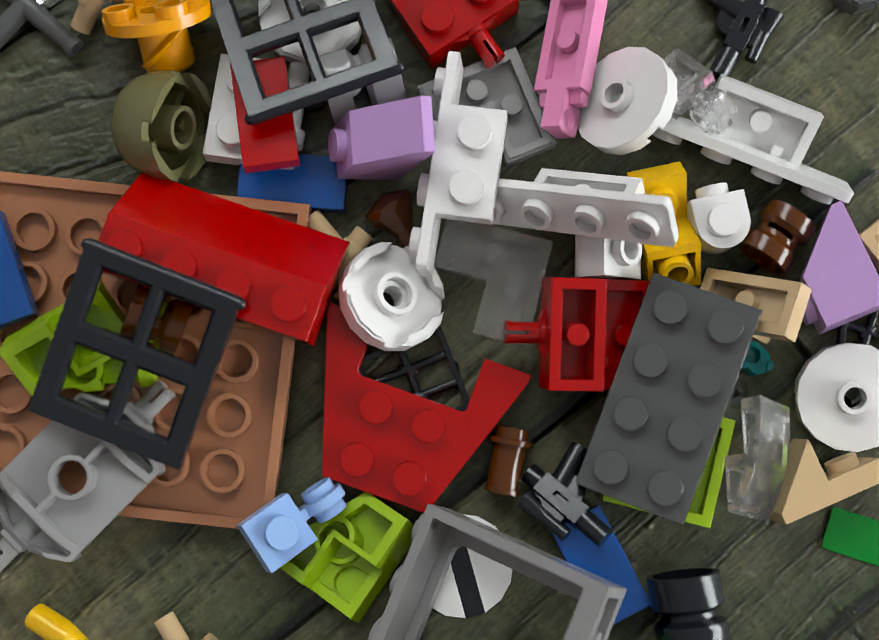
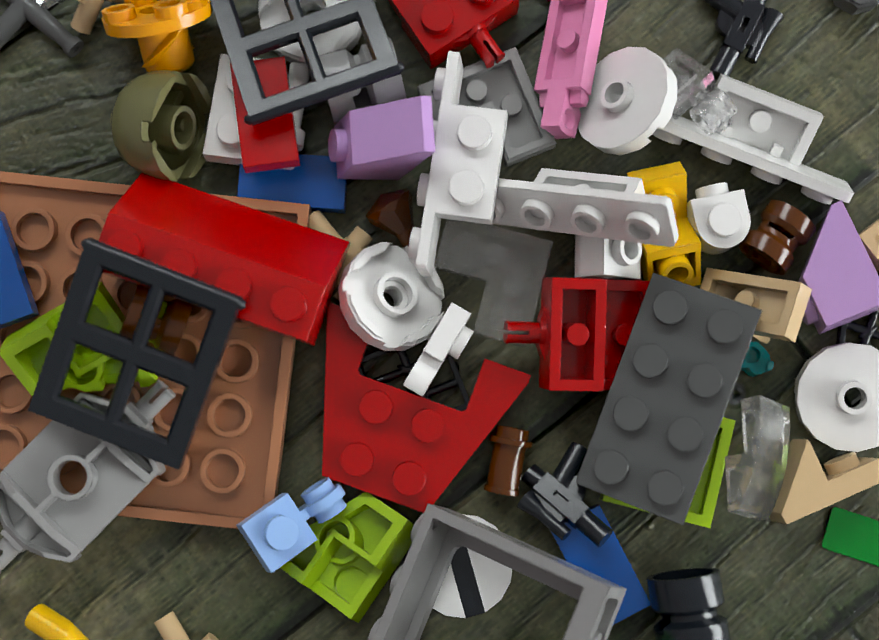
(448, 338): none -> white plate

